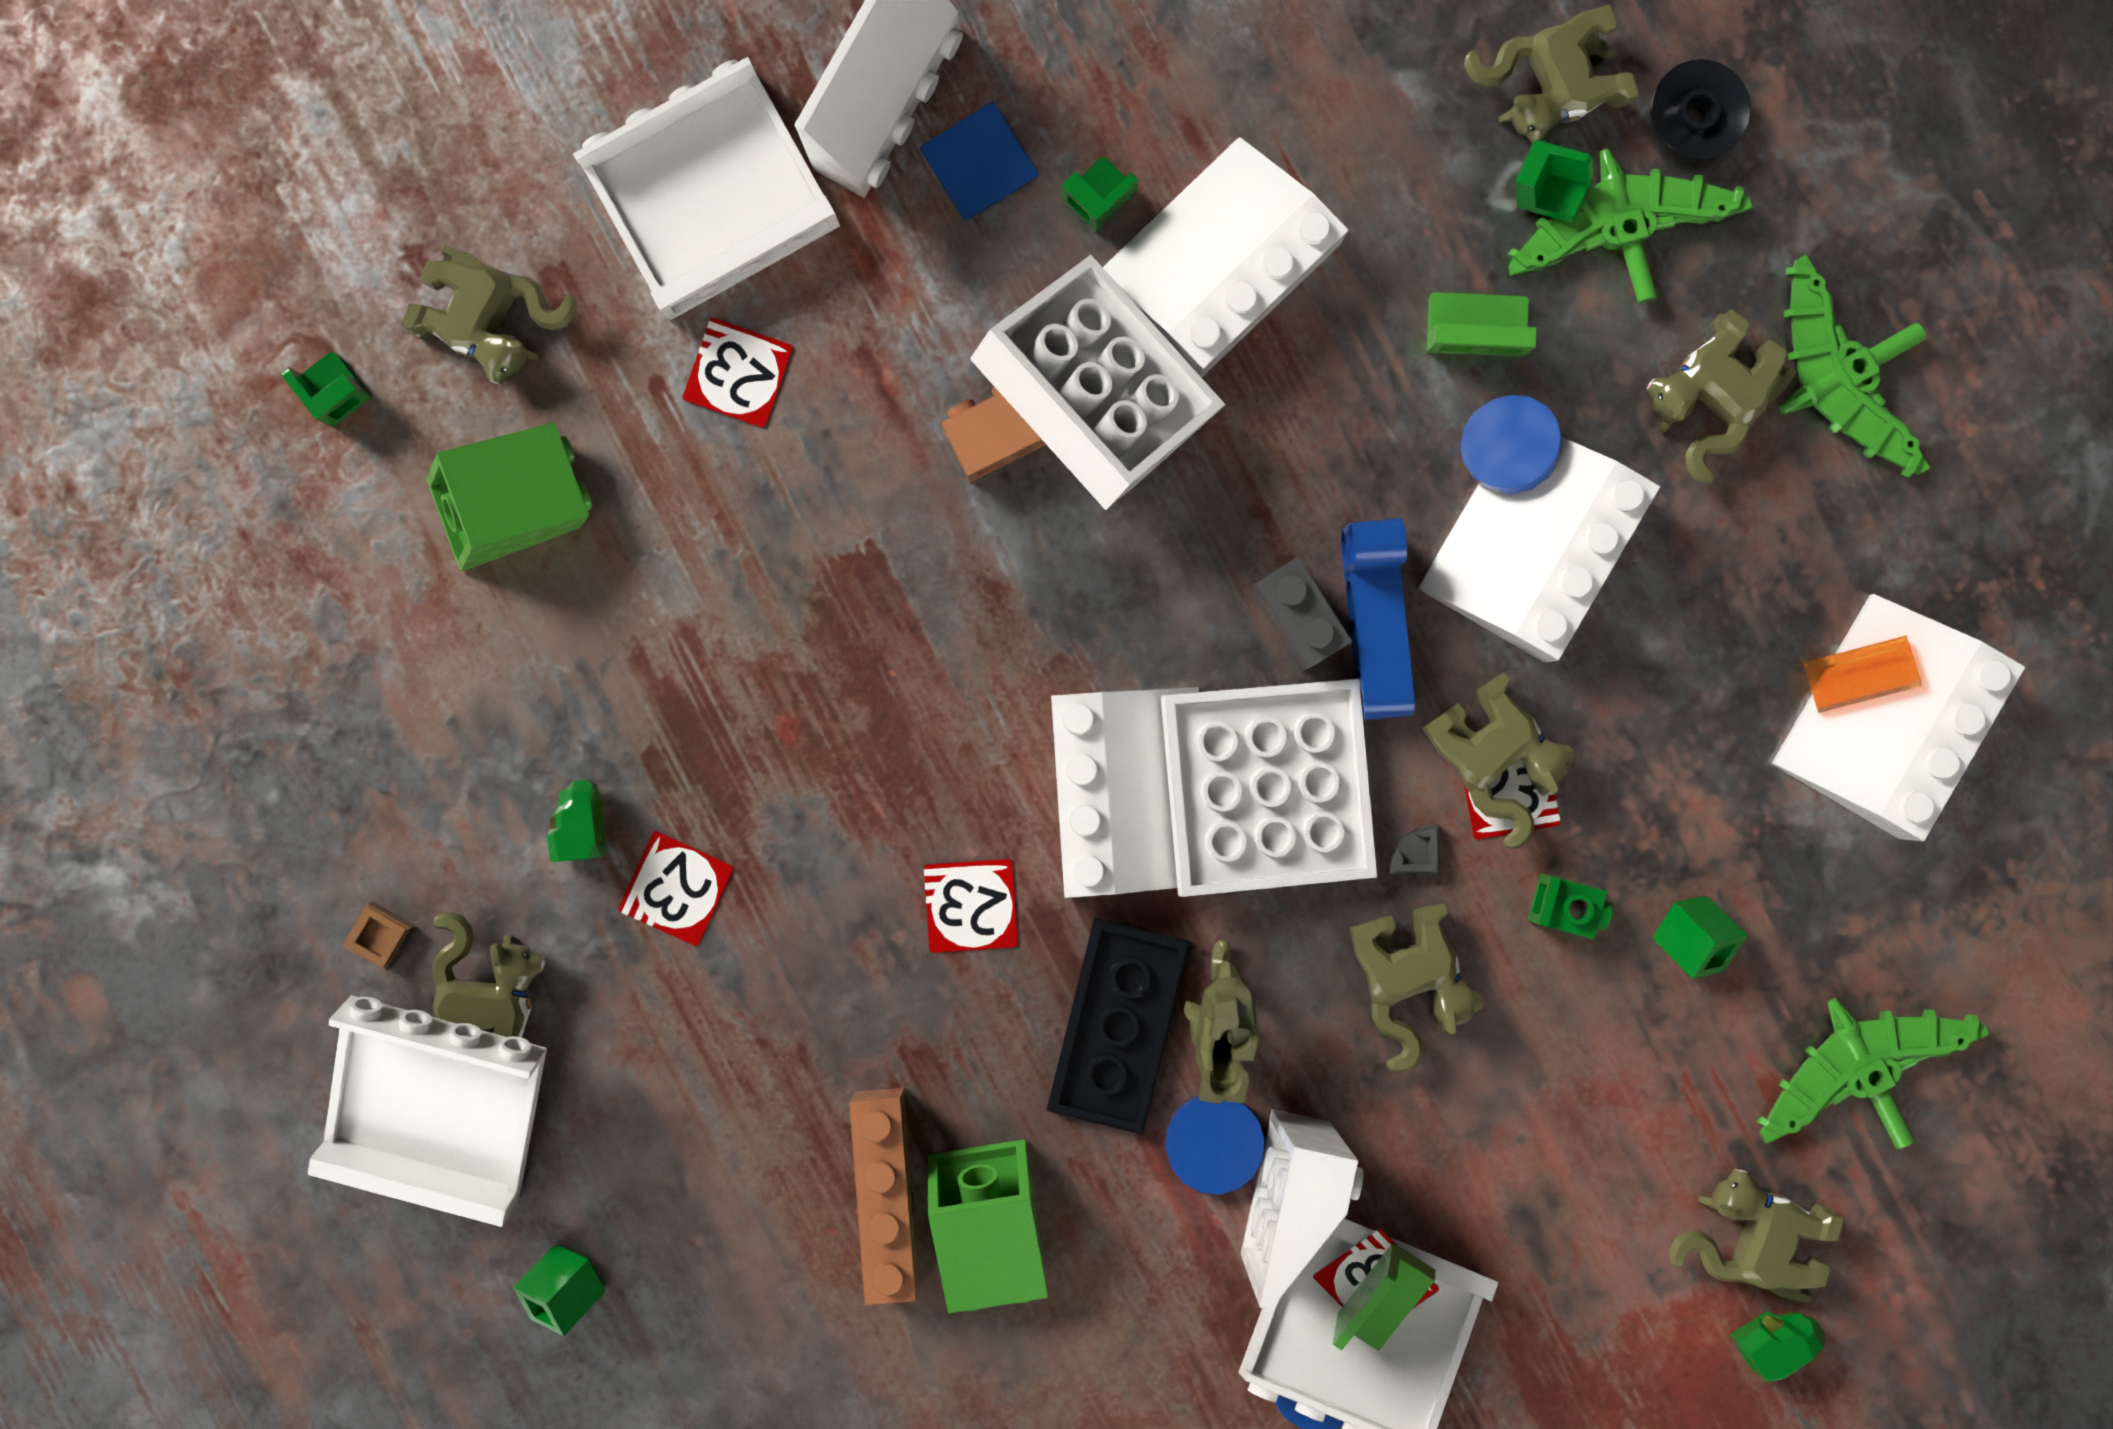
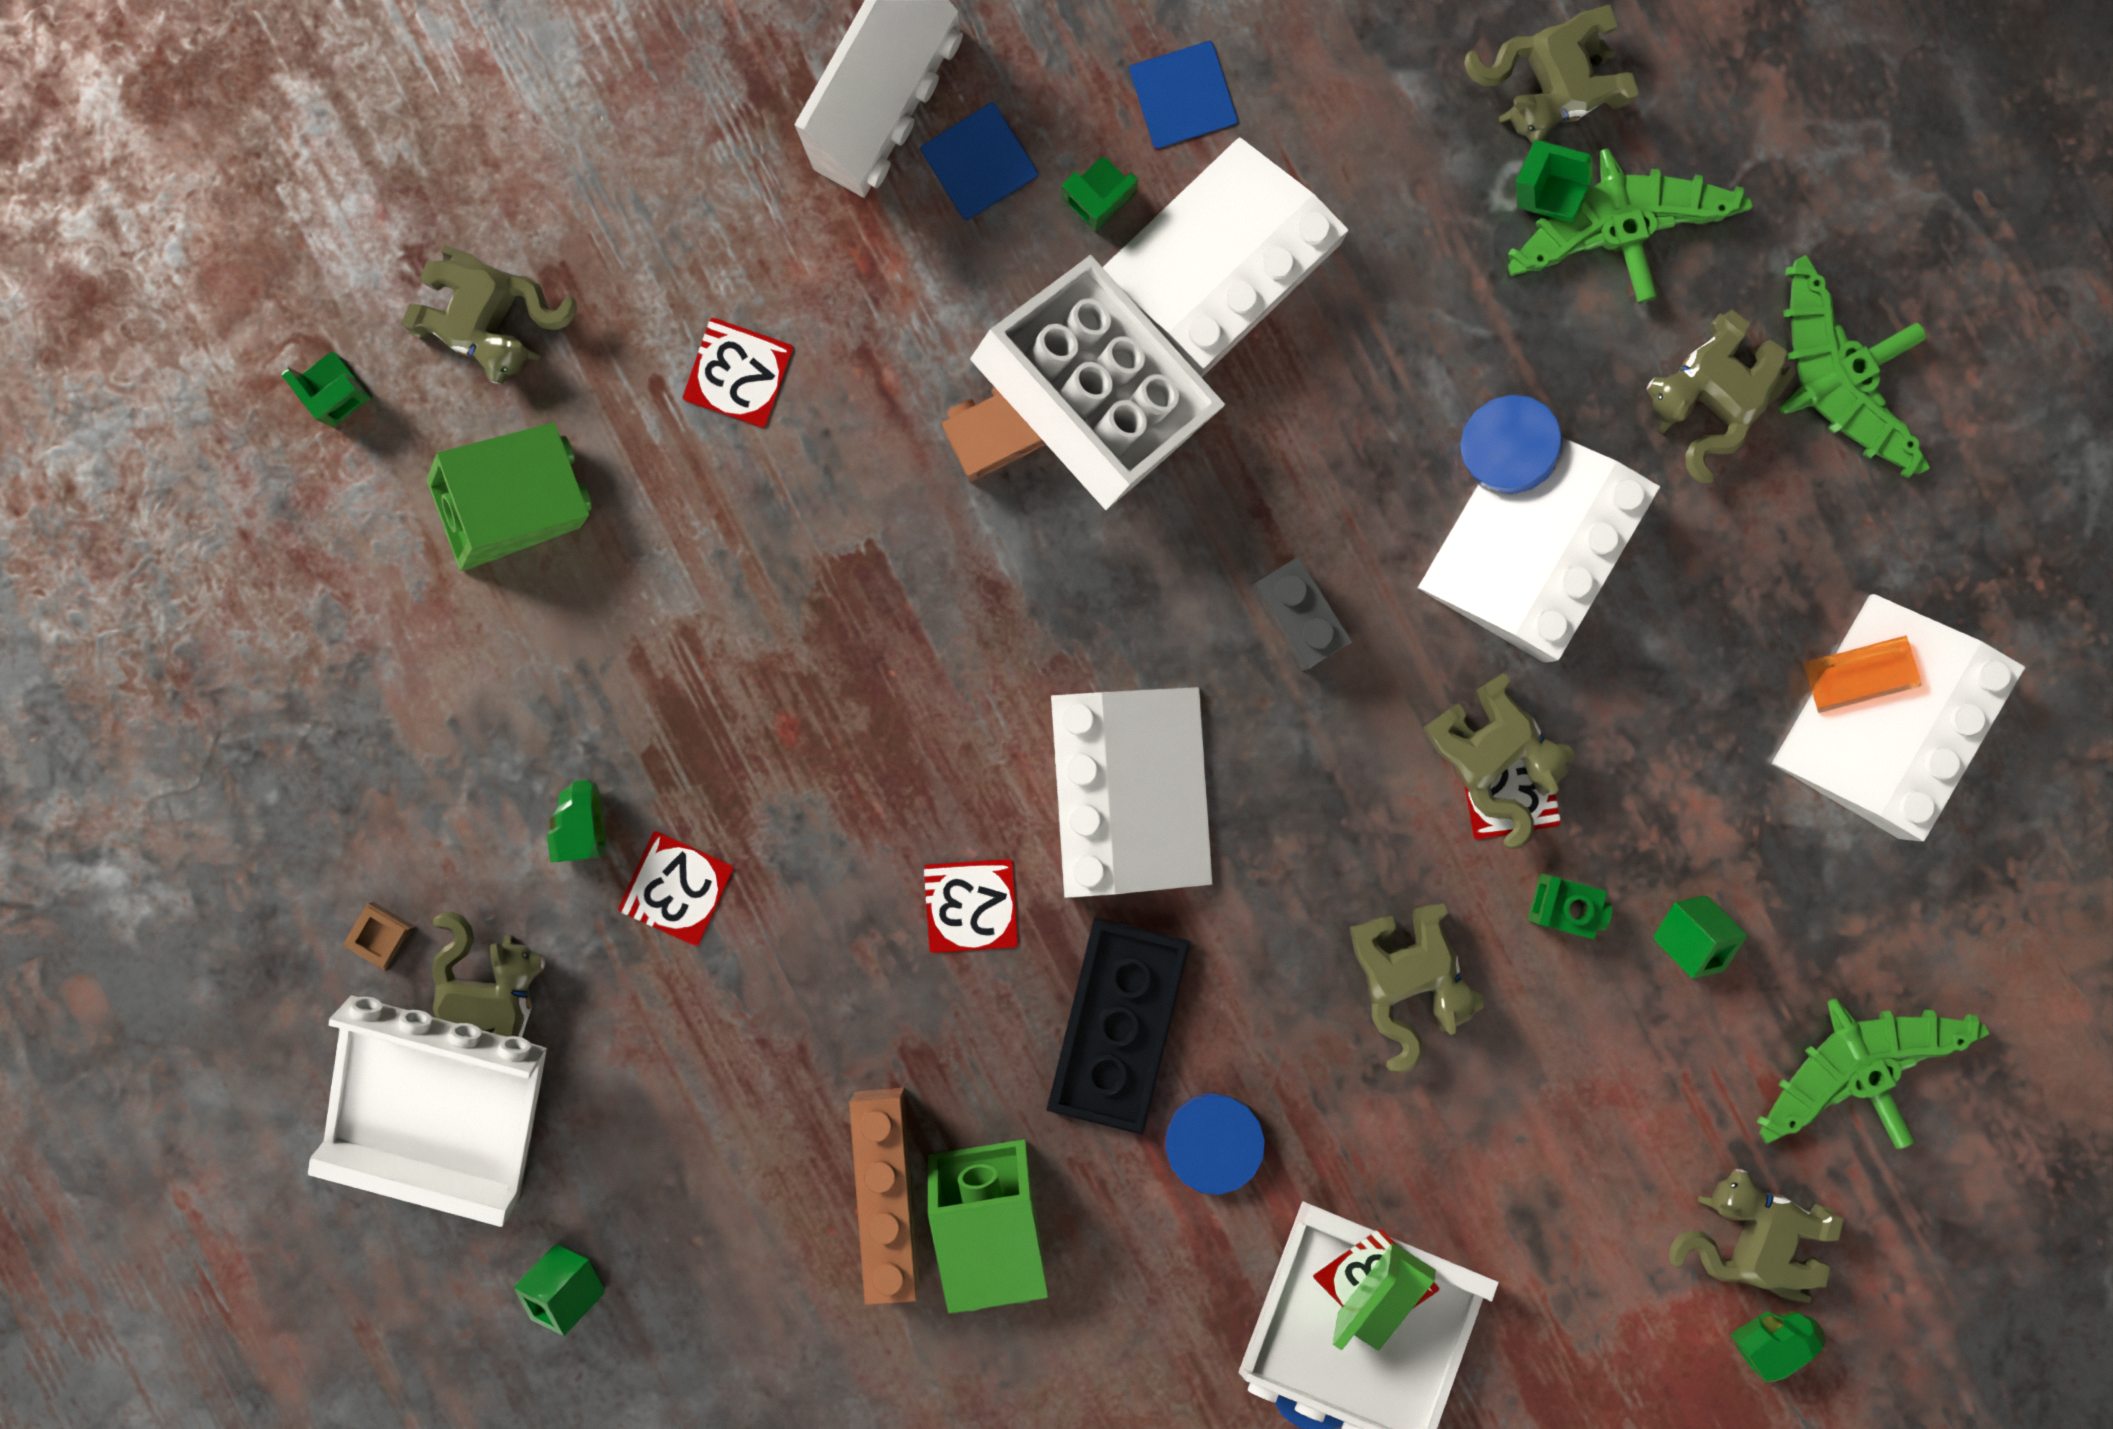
(706, 188): white panel -> none
(1183, 94): none -> blue sticker
(1223, 1031): olive animal -> none
(1268, 787): white plate -> none
(1296, 1200): white slope -> none
(1377, 616): blue beam -> none
(1417, 852): dark grey tile -> none
(1479, 325): bright green panel -> none
(1712, 91): black dish -> none

